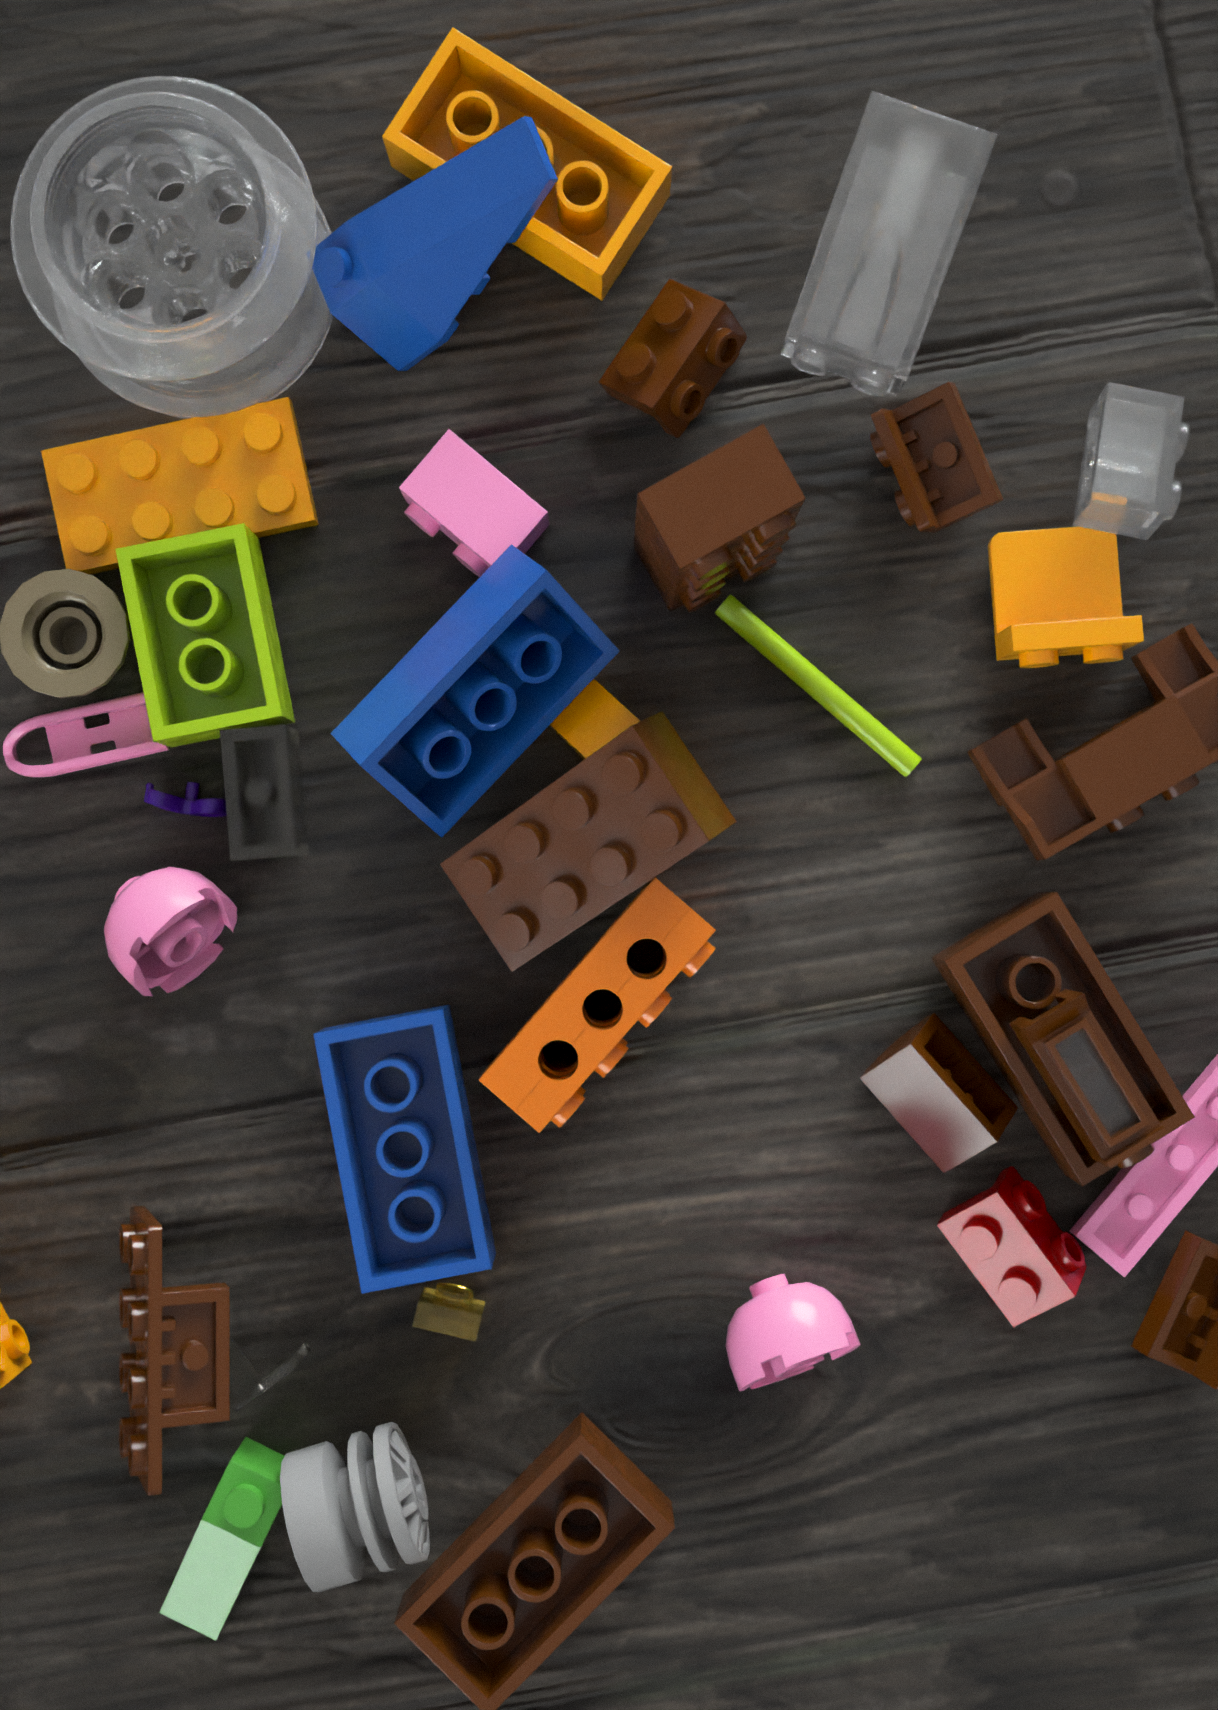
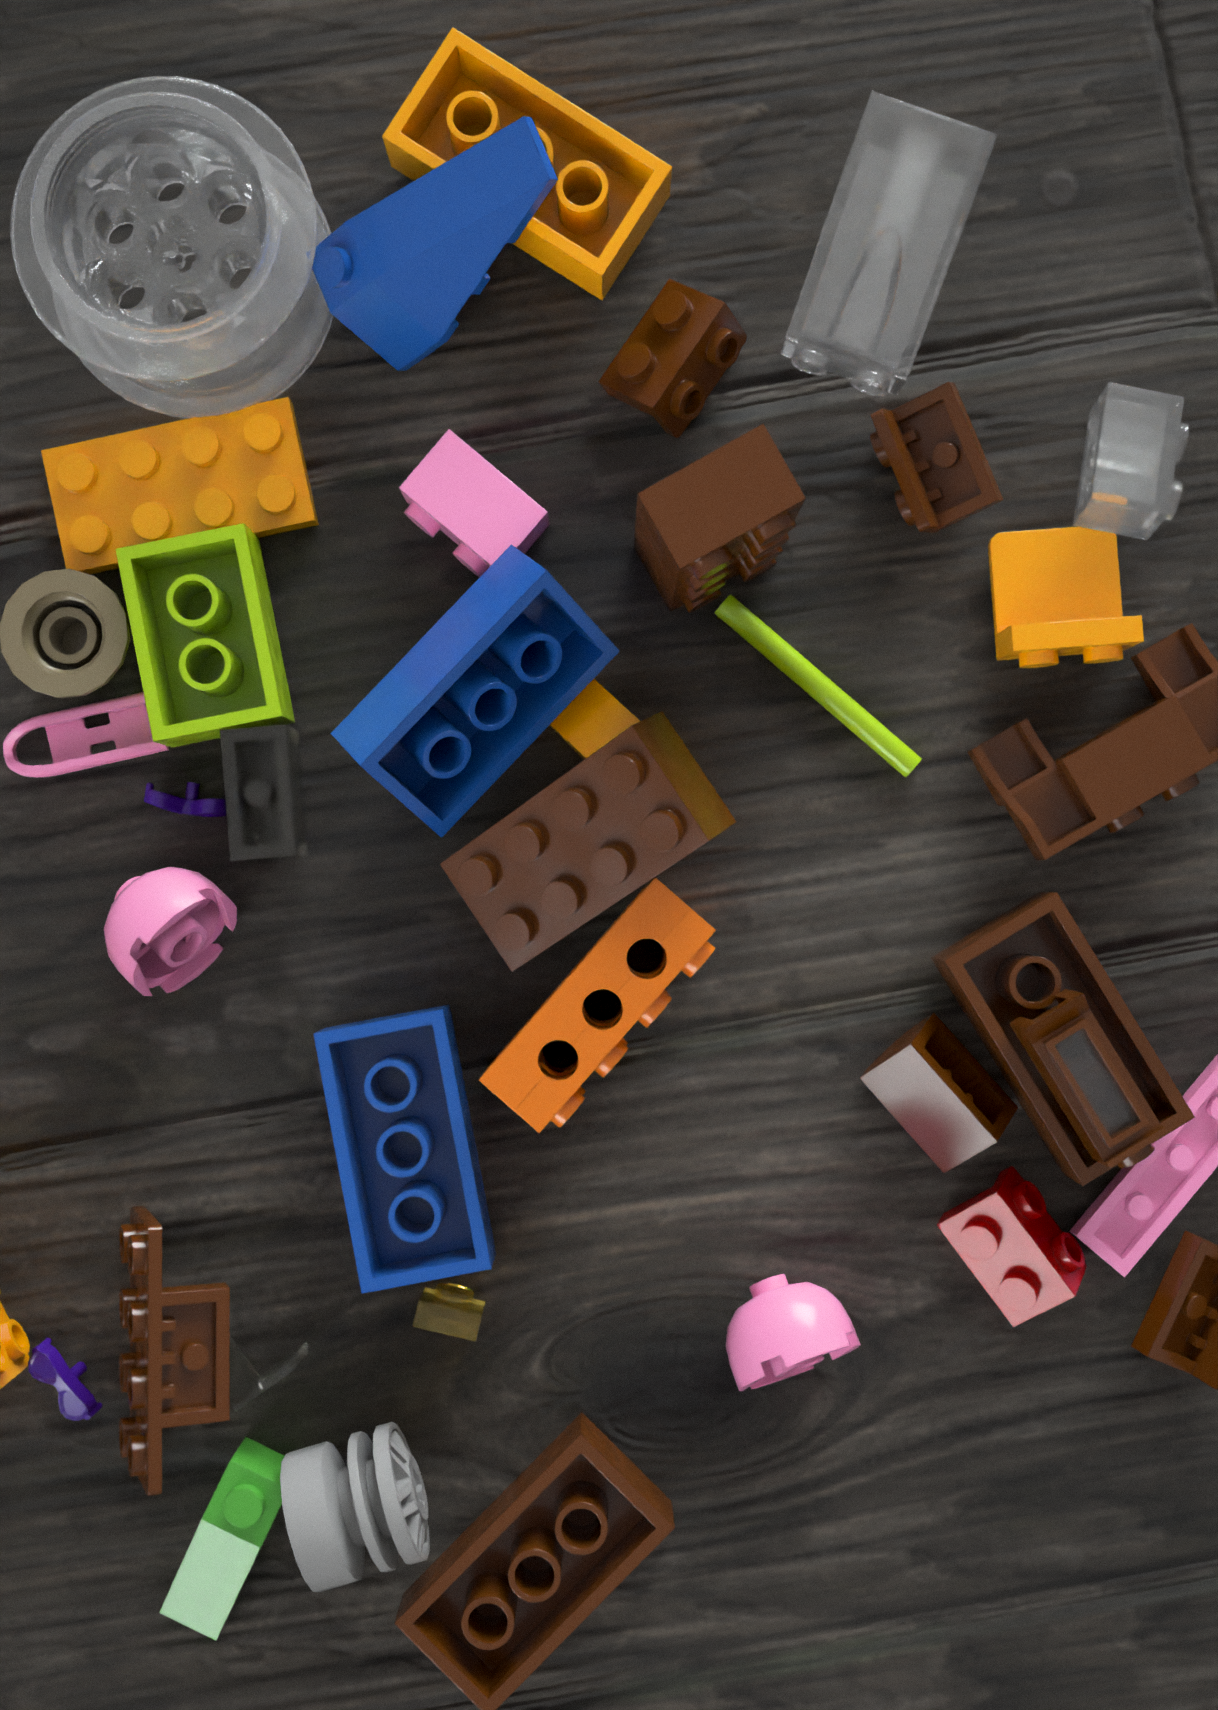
(73, 1397): none -> dark purple piece

